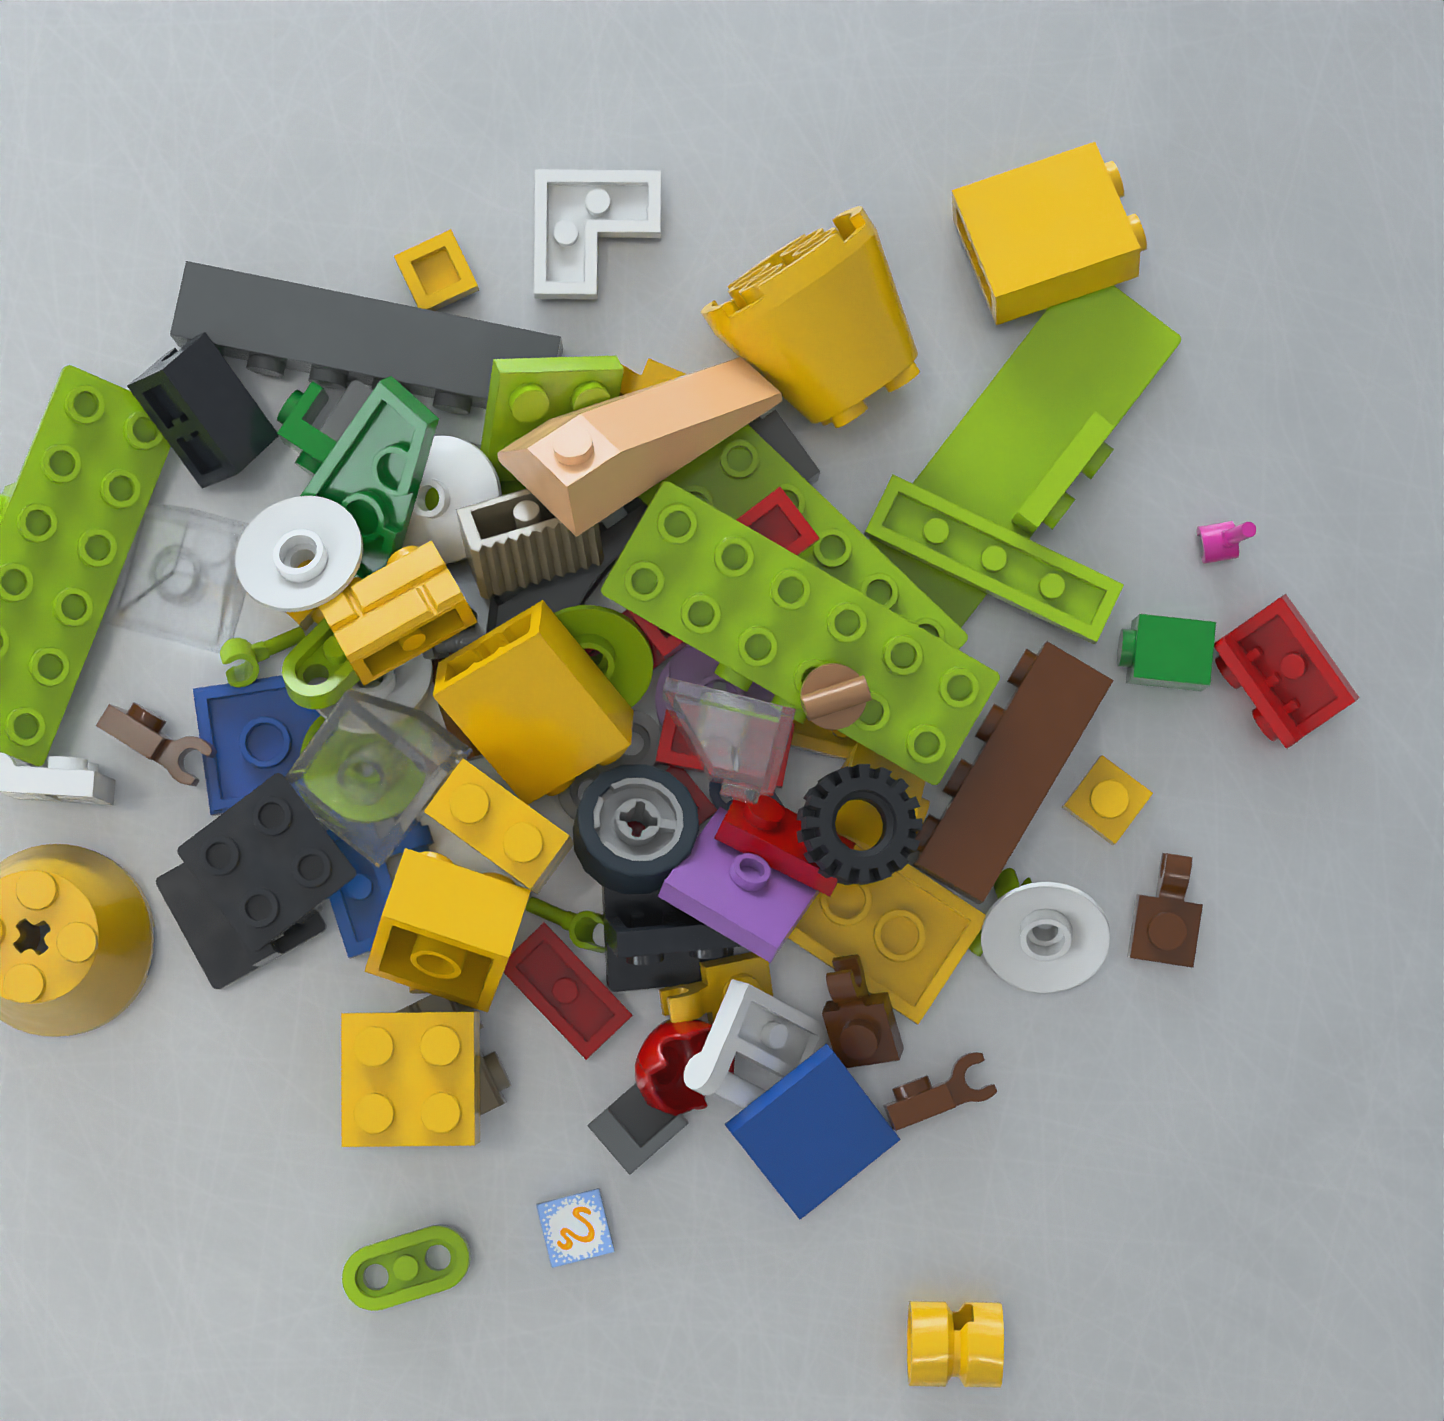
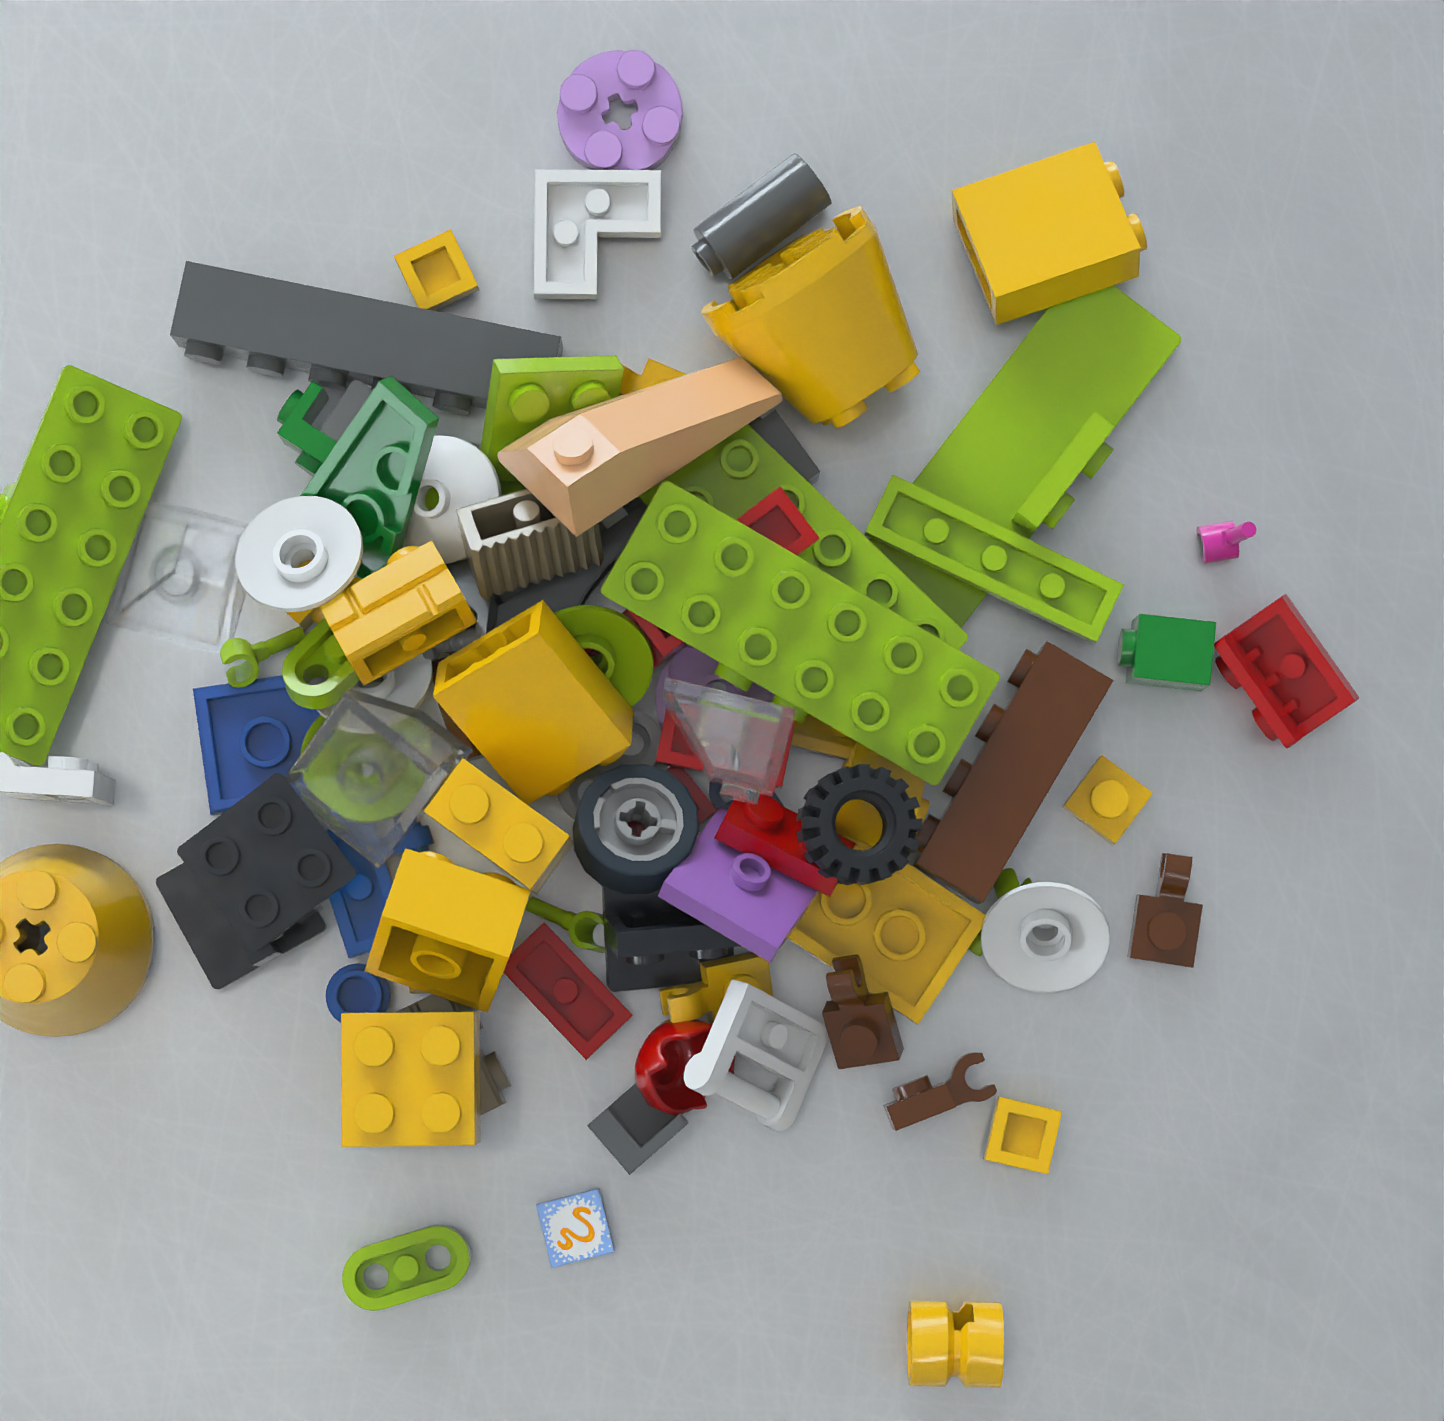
(142, 732): plate -> none
(203, 411): black hinge -> none
(356, 992): none -> blue plate
(624, 77): none -> lavender plate
(760, 218): none -> dark grey brick
(812, 1131): blue tile -> none
(834, 696): medium nougat plate -> none
(1022, 1135): none -> yellow plate

